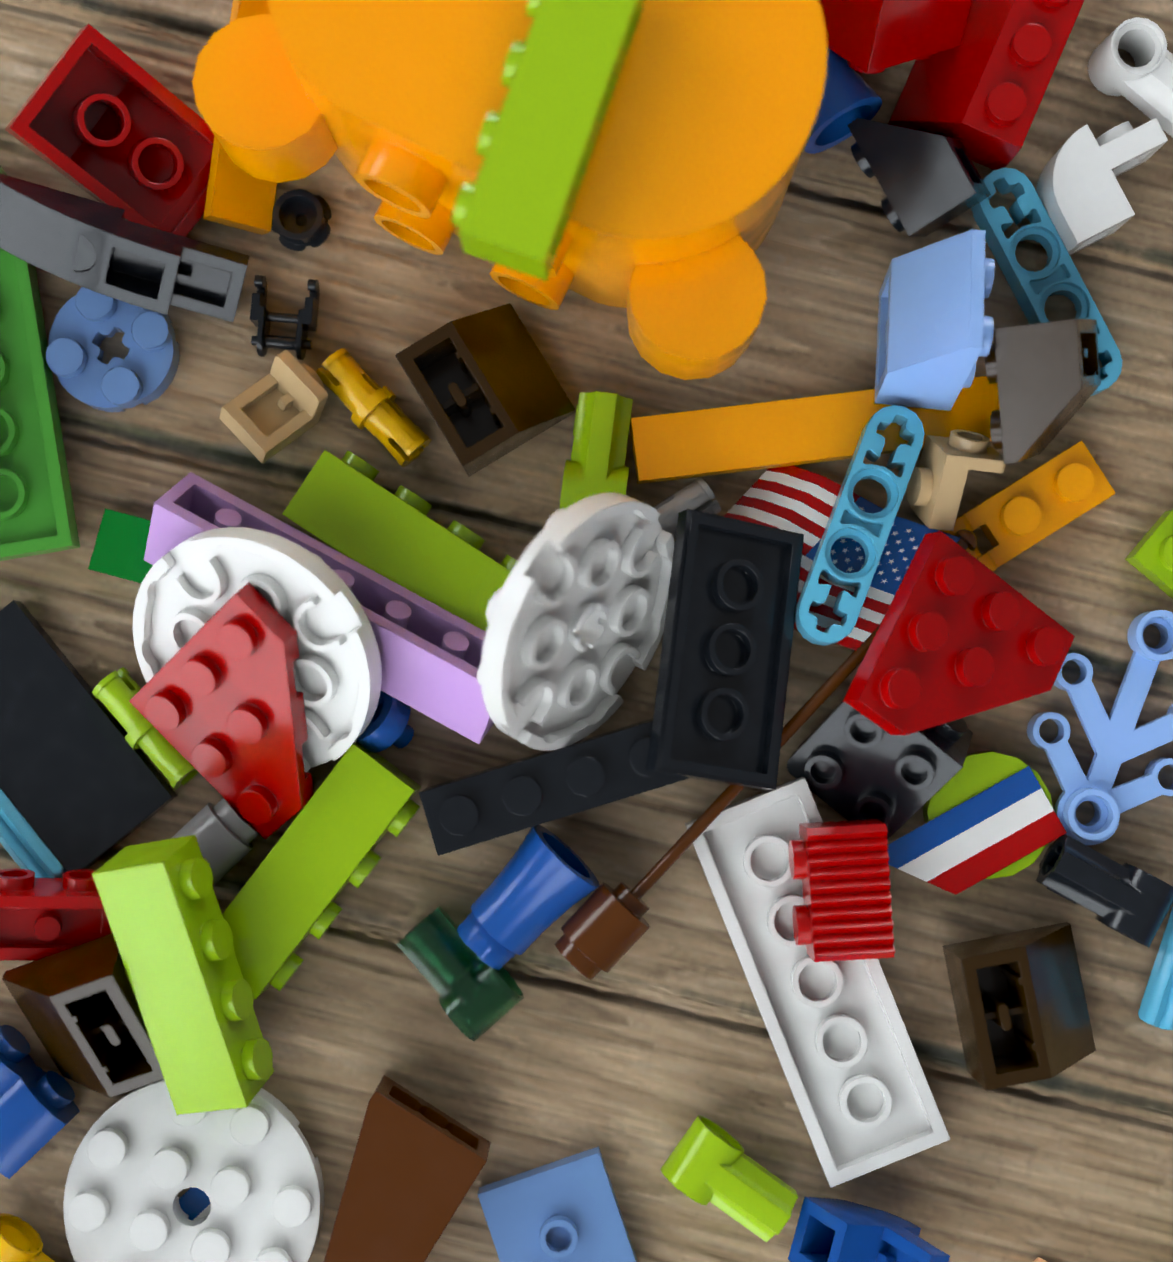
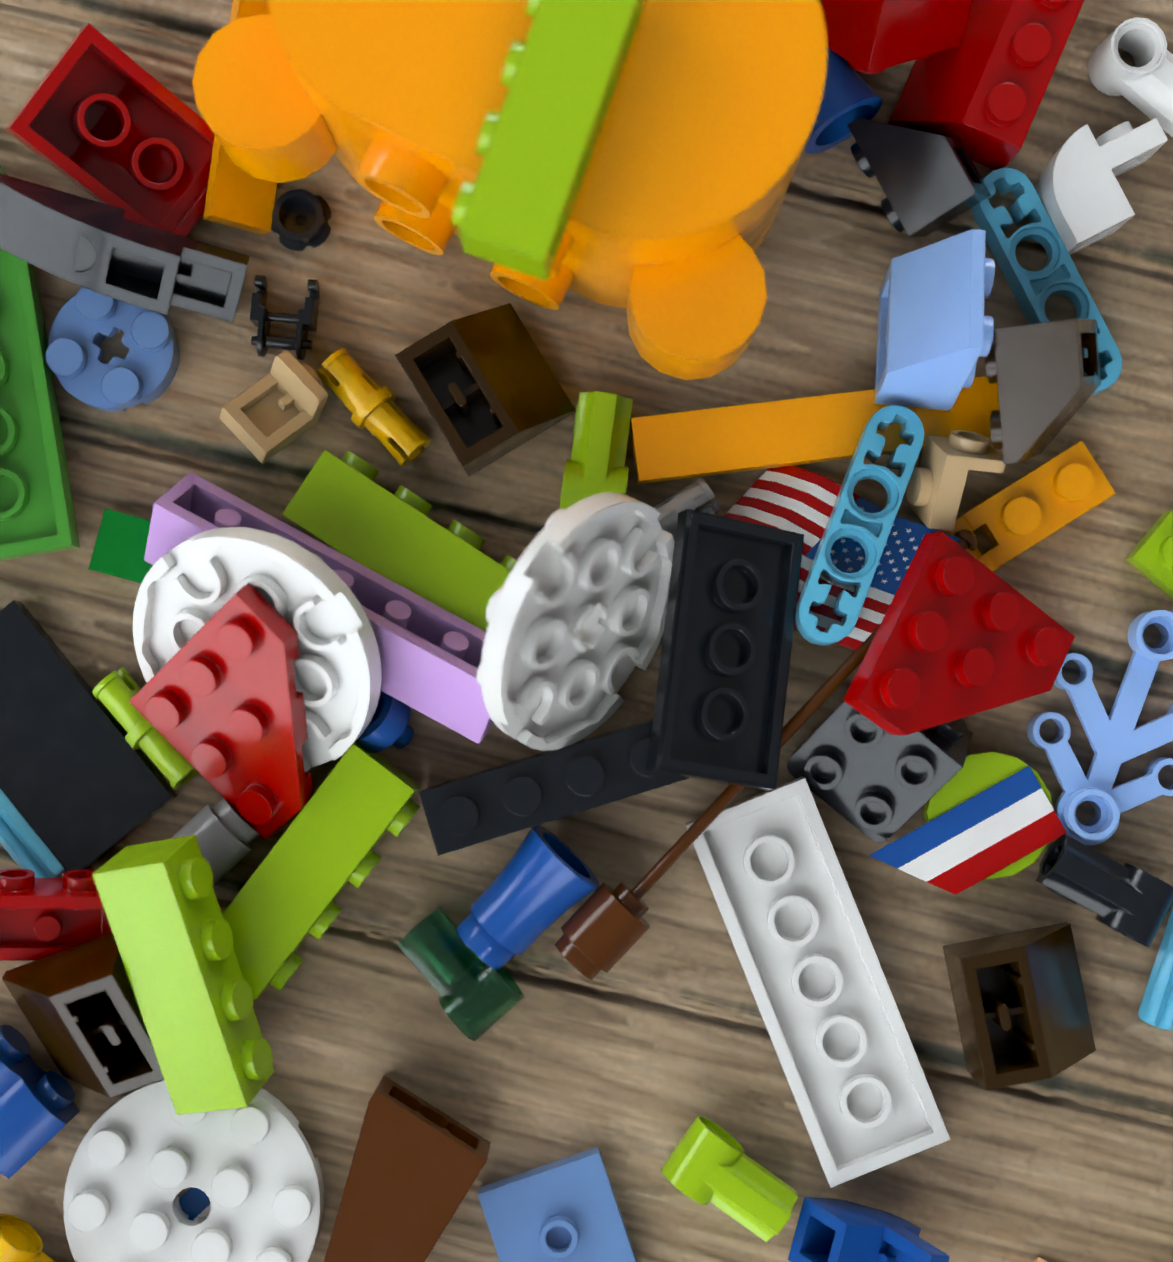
(843, 890): red brick -> none

